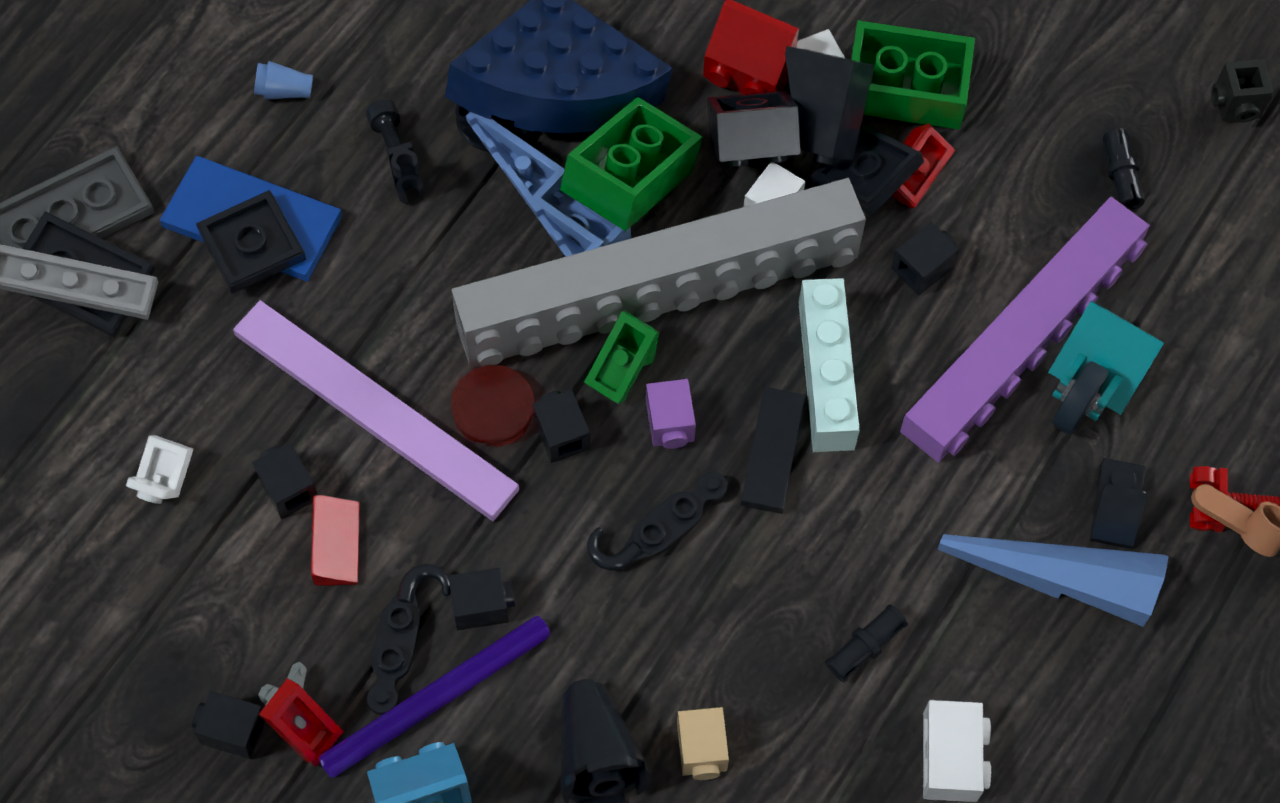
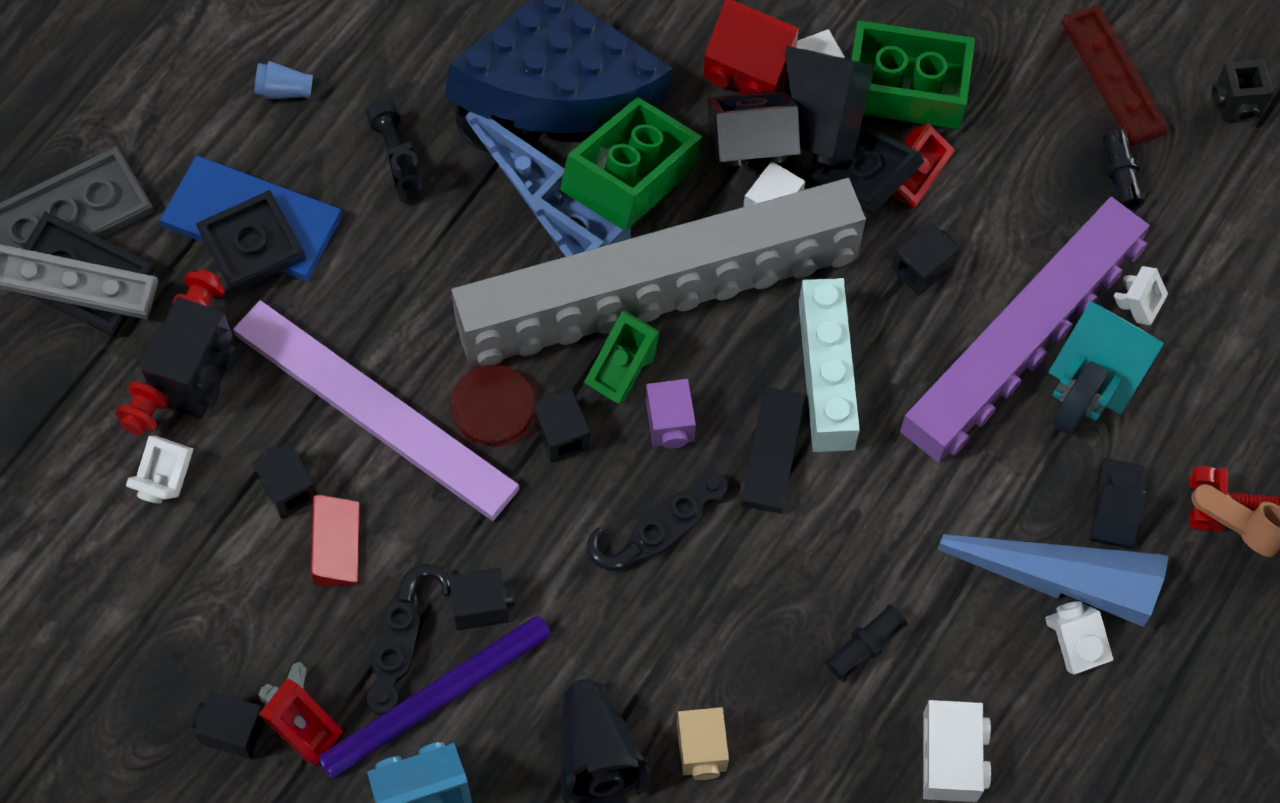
(185, 358): none -> black brick
(1080, 636): none -> white bracket
(1114, 74): none -> clear red tile
(1144, 295): none -> white tile

